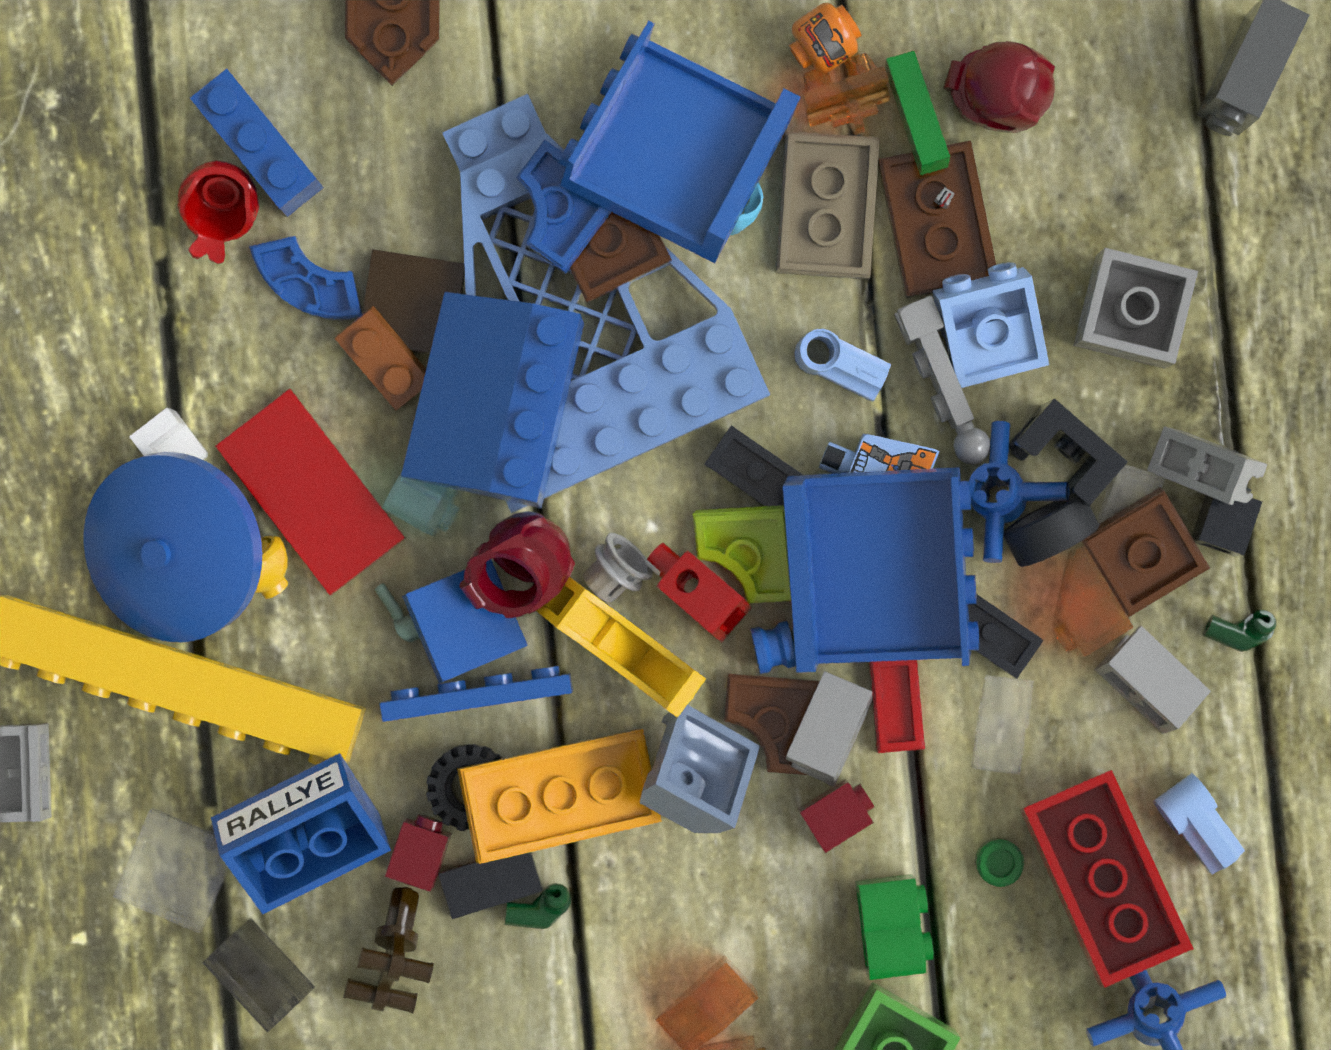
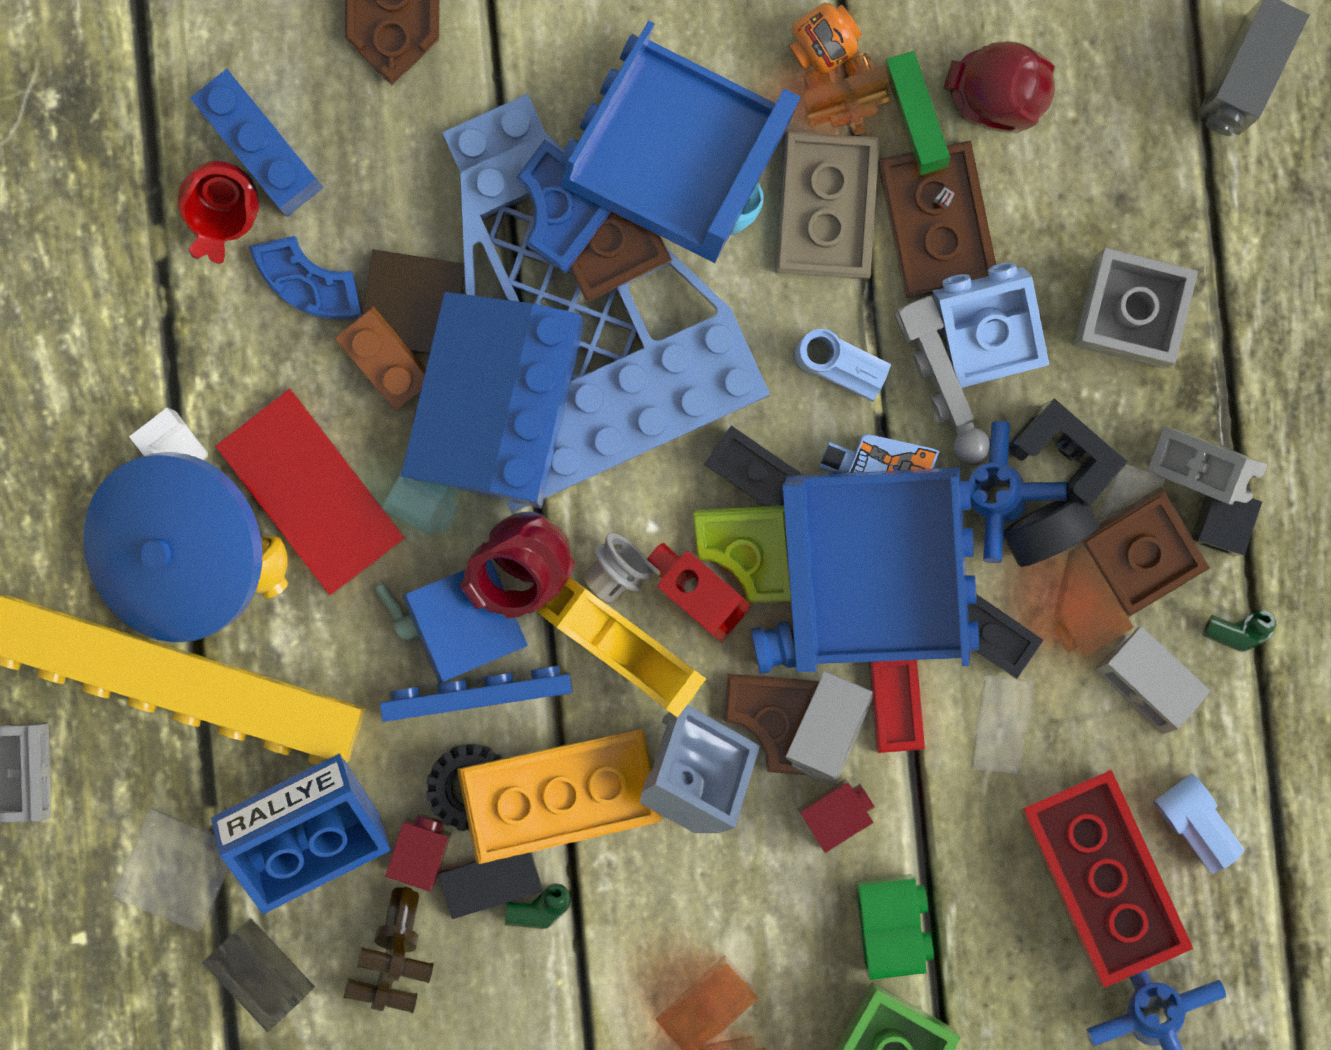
(999, 862): green tile -> none

